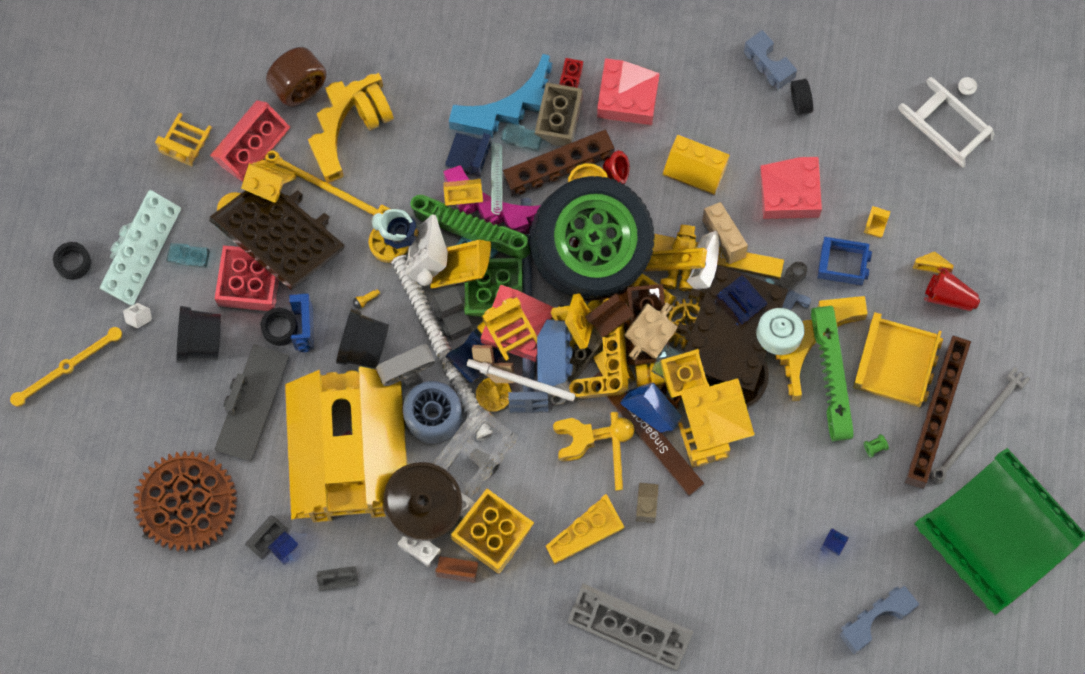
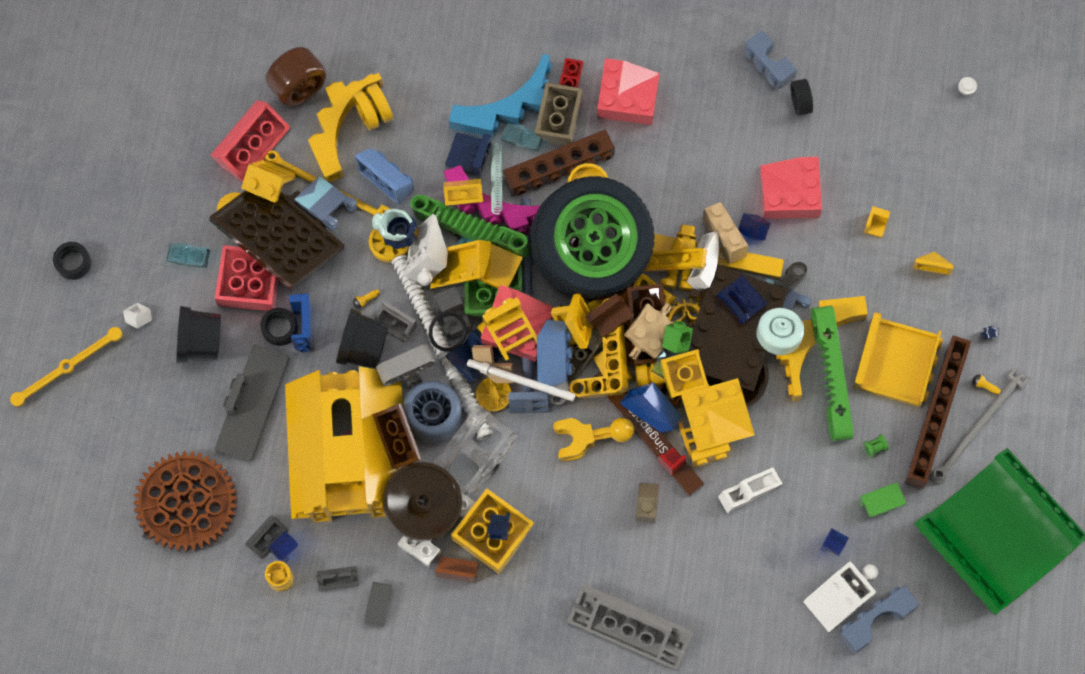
(139, 247): light aqua bracket -> none
(178, 151): yellow plate -> none
(279, 576): none -> yellow wheel
(323, 199): none -> sand blue flag
(378, 604): none -> dark grey slope
(384, 175): none -> medium blue slope
(397, 436): none -> reddish brown slope
(399, 323): none -> light grey hinge
(431, 331): none -> black tyre
(499, 527): none -> clear blue panel
(501, 267): none -> yellow tile
(592, 527): yellow wing -> none
(616, 456): yellow bar -> none
(617, 167): red hat -> none
(672, 461): none -> red panel
(677, 337): none -> bright green brick
(696, 164): yellow slope -> none
(749, 490): none -> white slope
(754, 226): none -> clear blue panel
(839, 599): none -> white slope
(847, 246): blue window -> none
(882, 500): none -> bright green panel
(933, 103): white piece -> none
(950, 291): red cone -> none
(980, 381): none -> yellow piece
(990, 332): none -> dark blue plate

